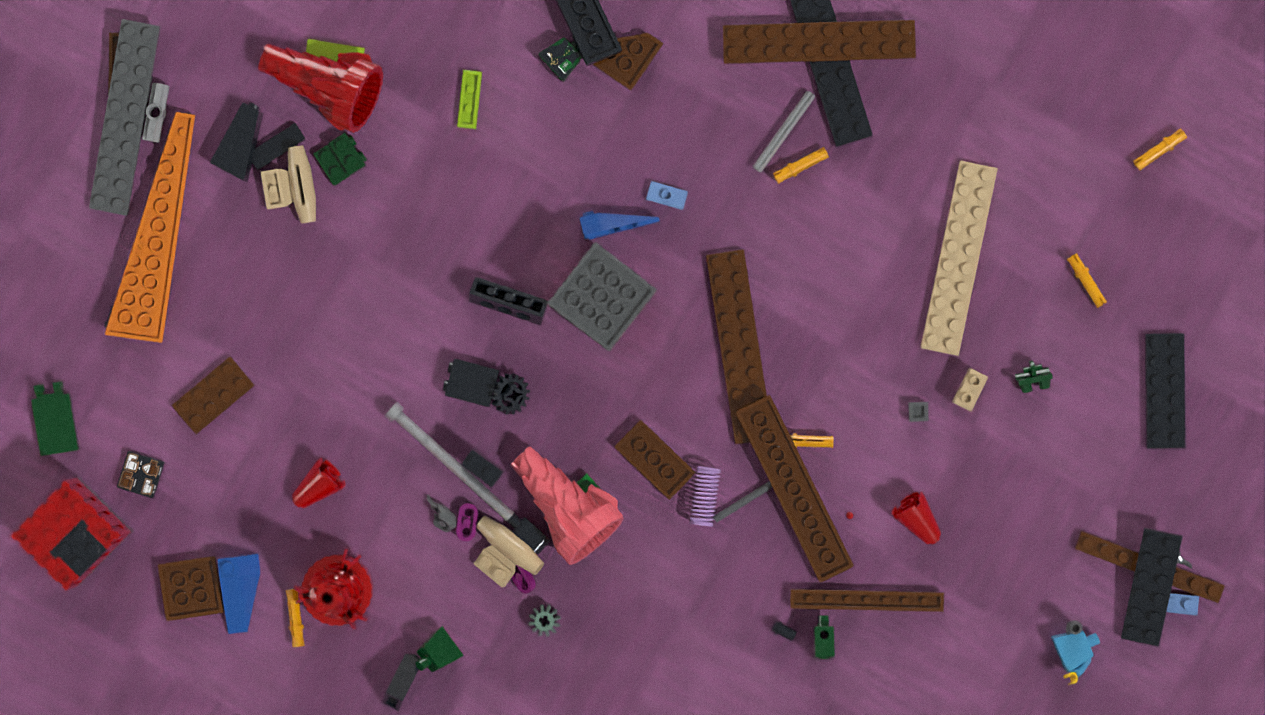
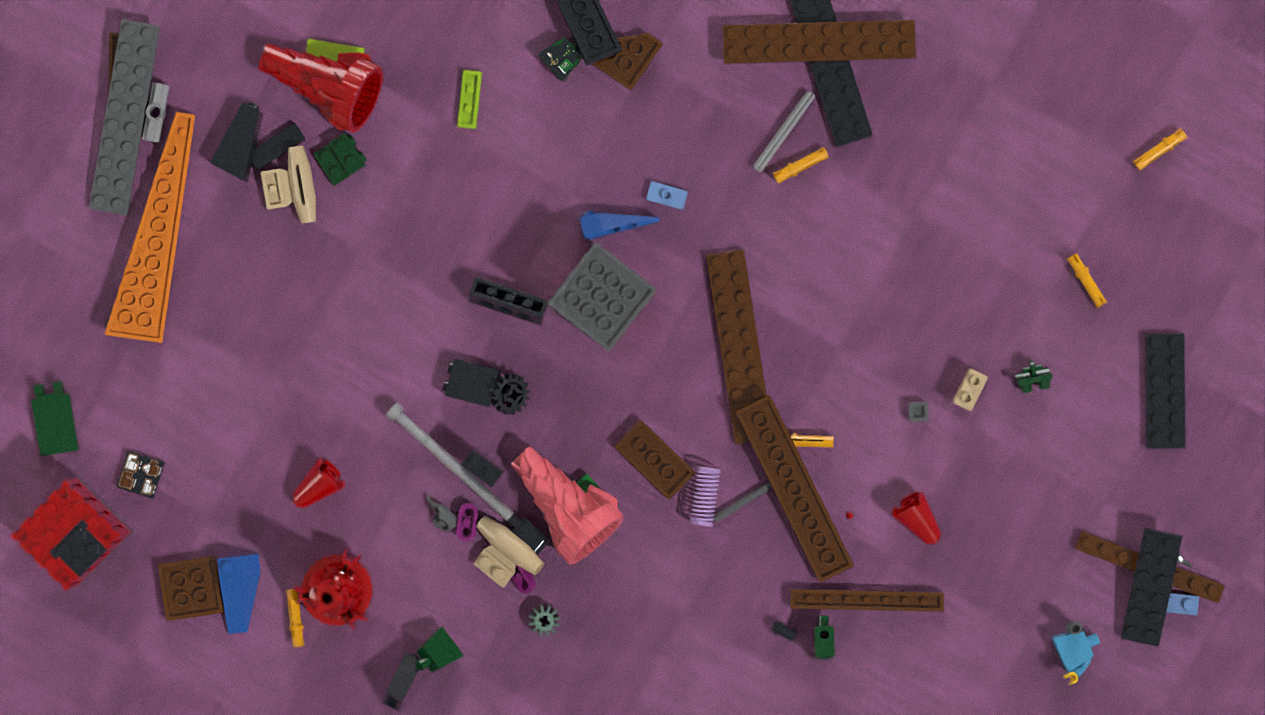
(213, 395): reddish brown plate -> none
(959, 258): tan plate -> none

